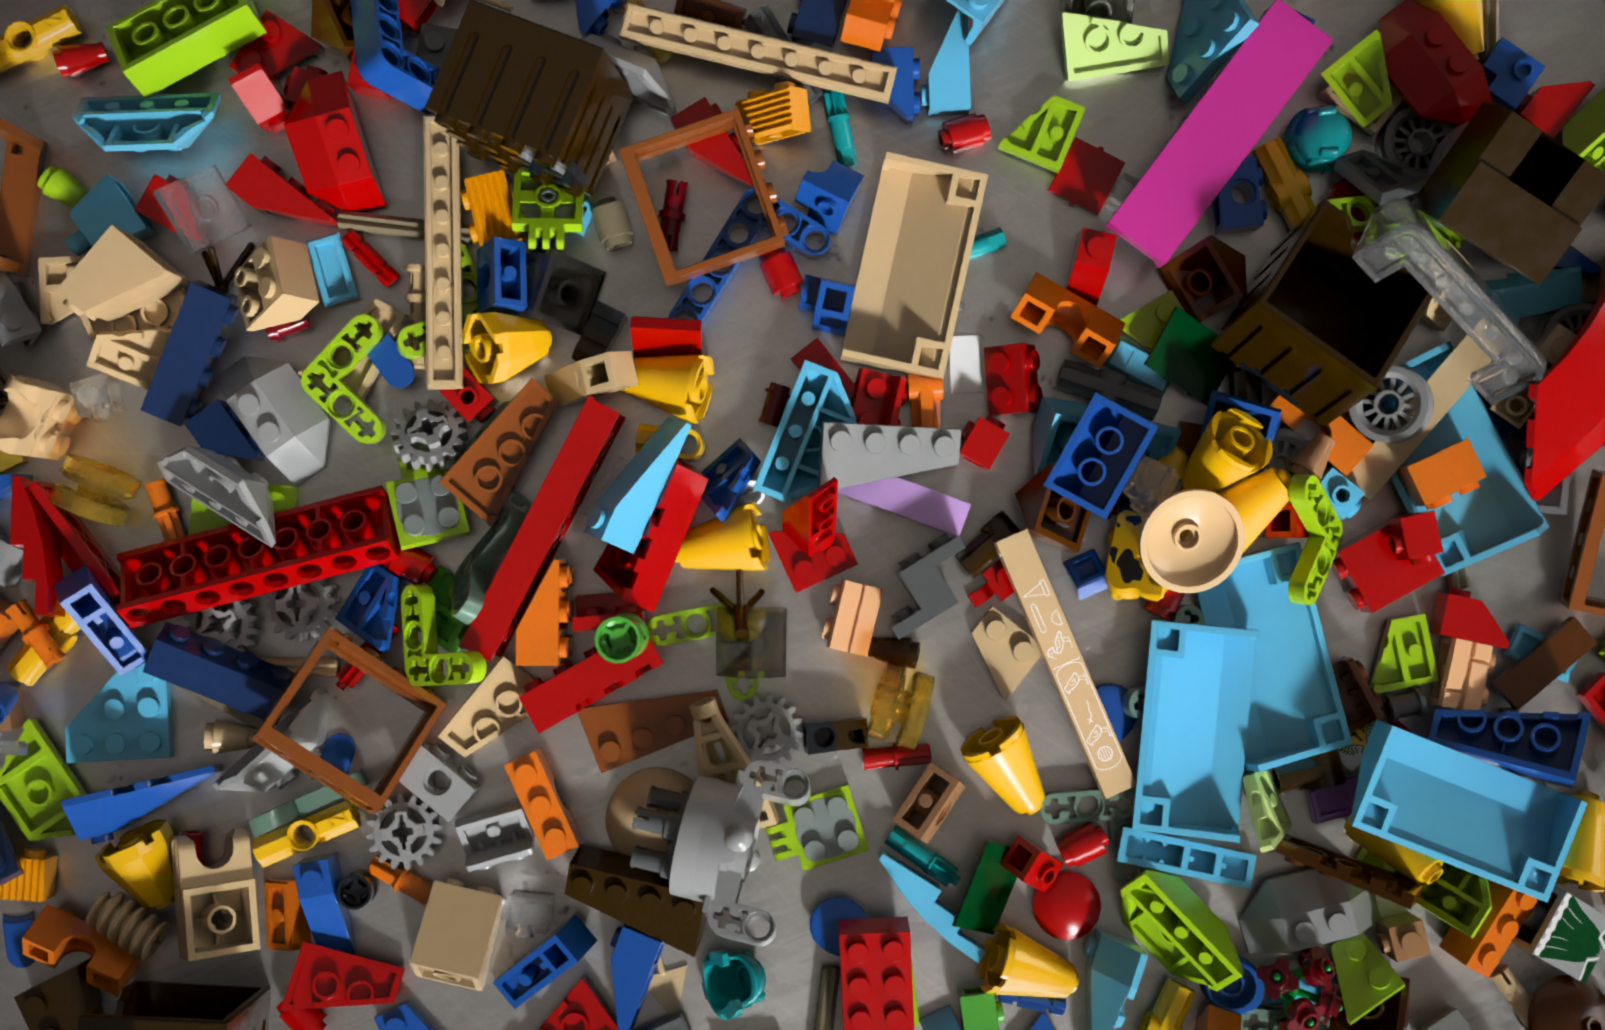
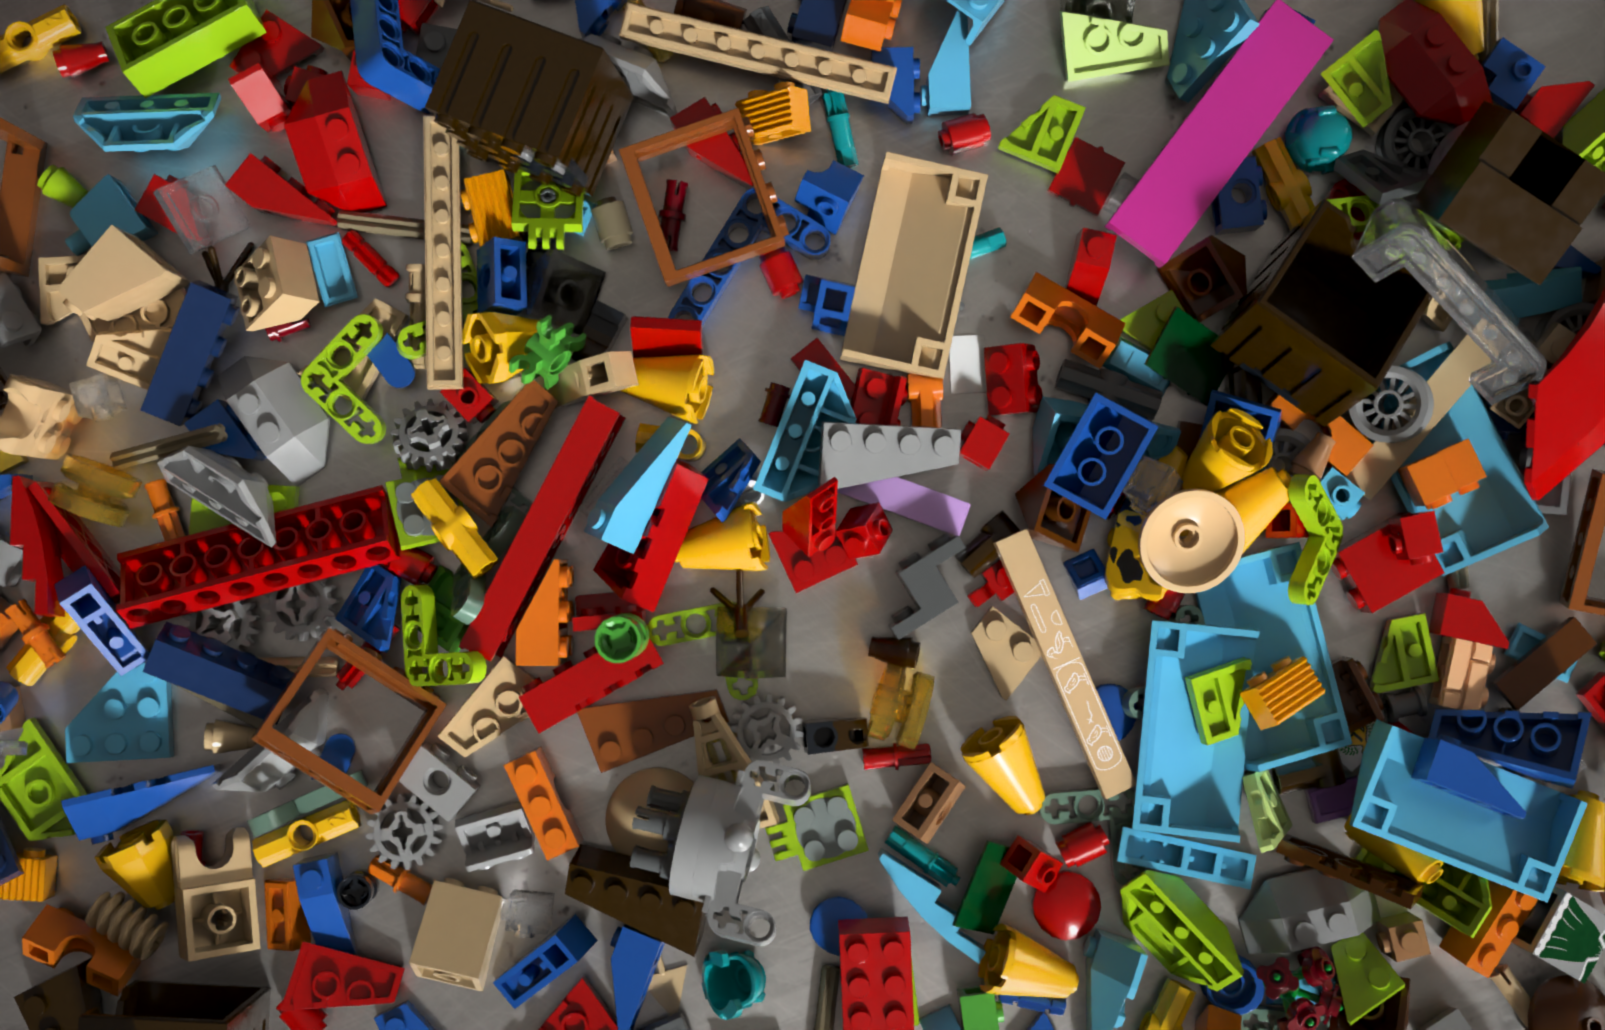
(14, 929): blue piece -> none
(160, 448): none -> dark tan axle
(454, 528): none -> yellow piece
(547, 352): none -> bright green pin
(853, 617): light nougat brick -> none
(864, 530): none -> red brick
(1217, 700): none -> lime wing
(1281, 692): none -> light orange brick
(1462, 774): none -> blue slope

